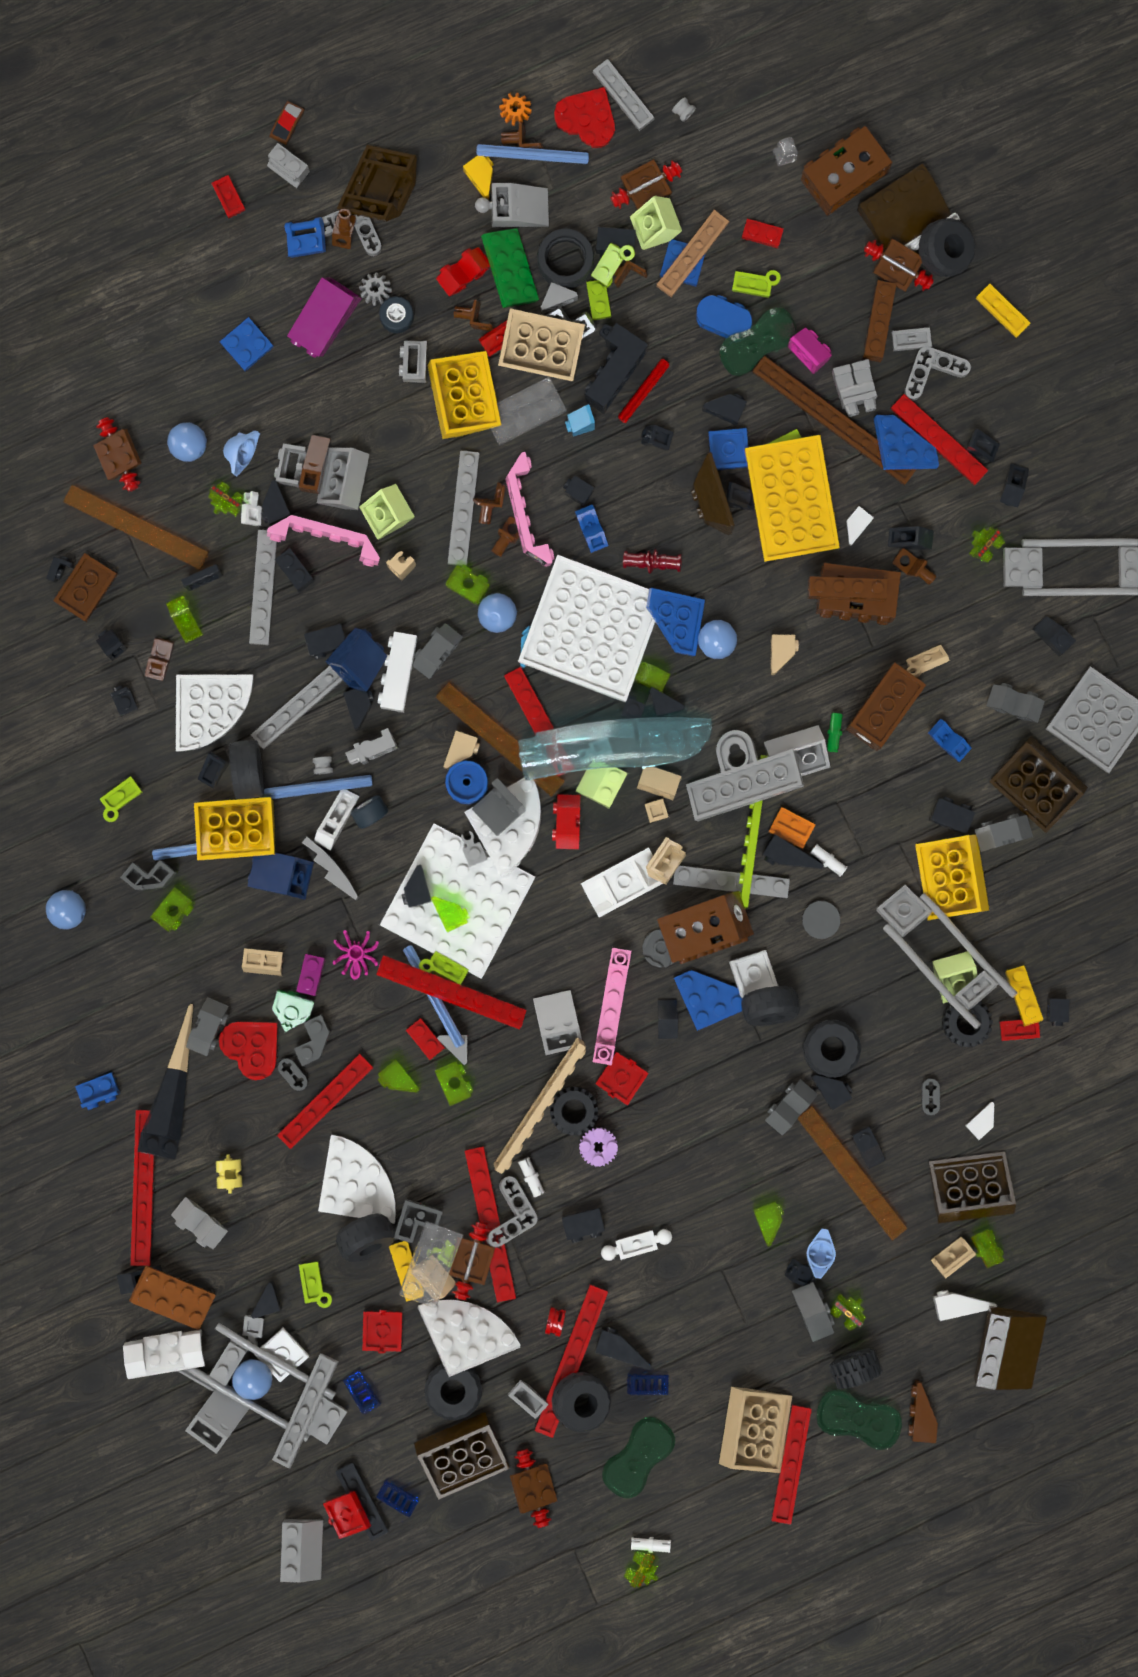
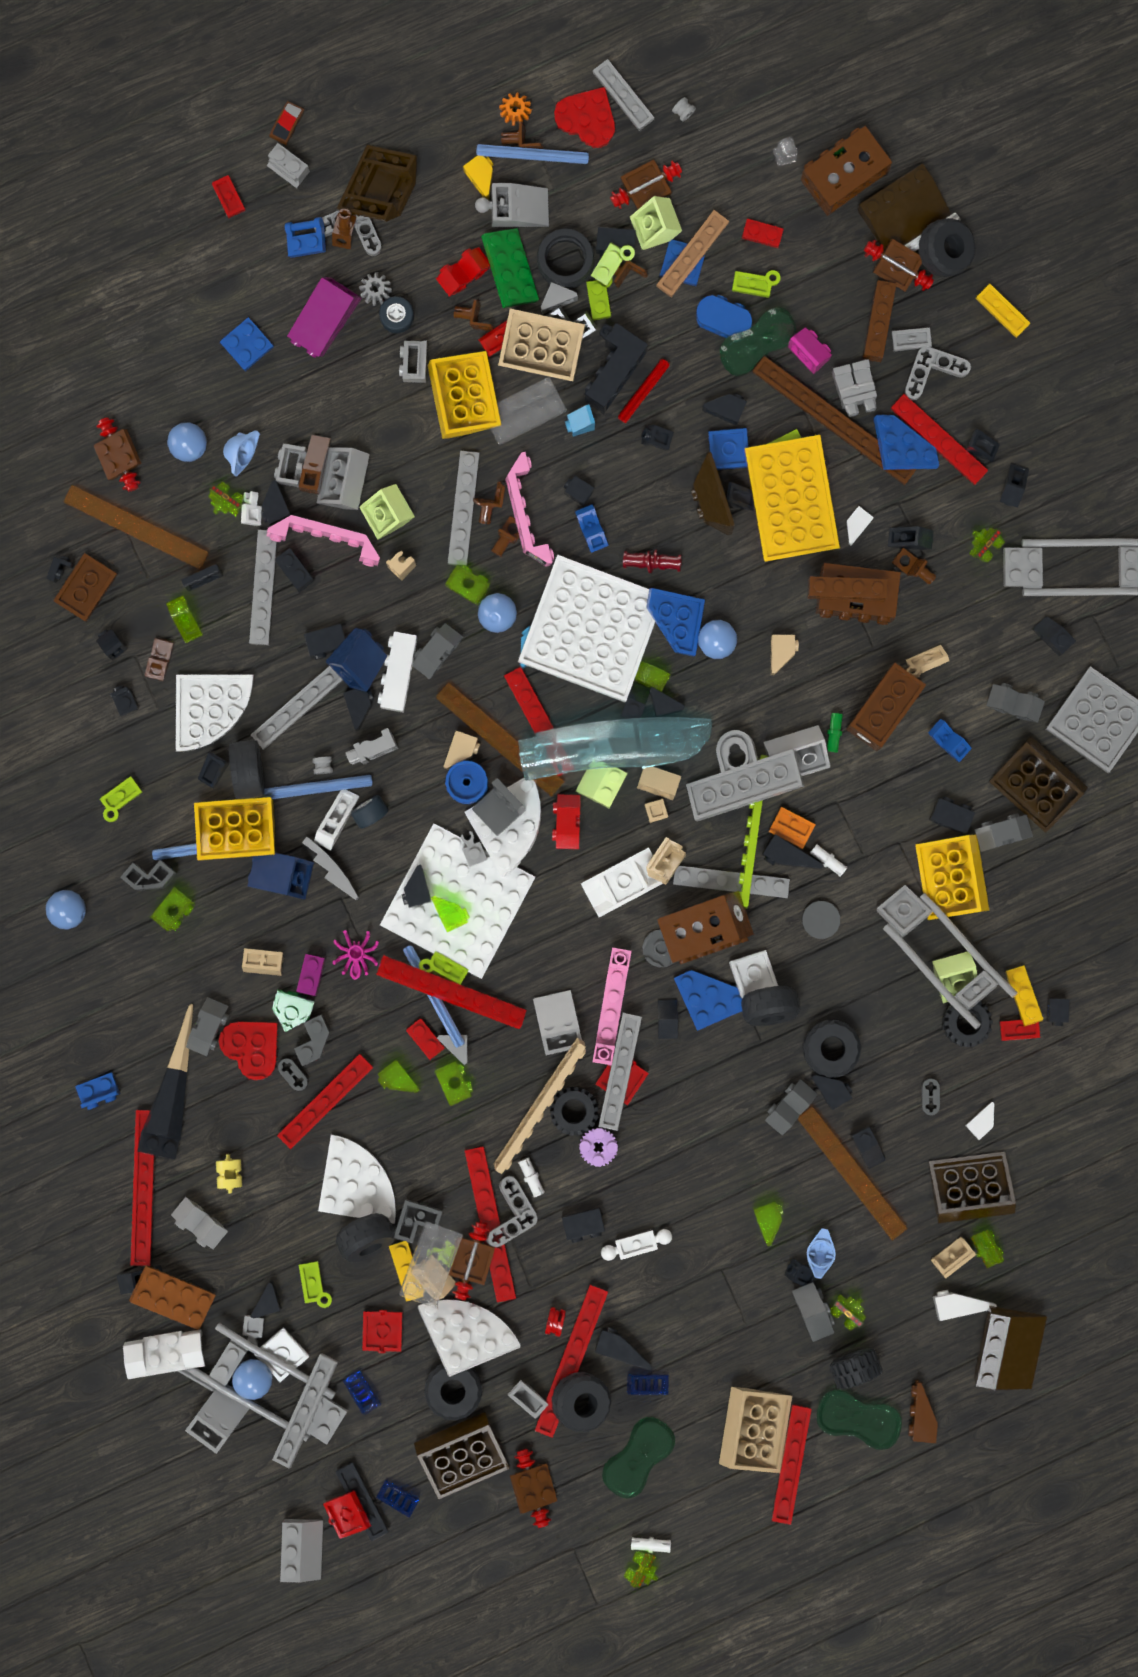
(620, 1071): none -> light grey plate

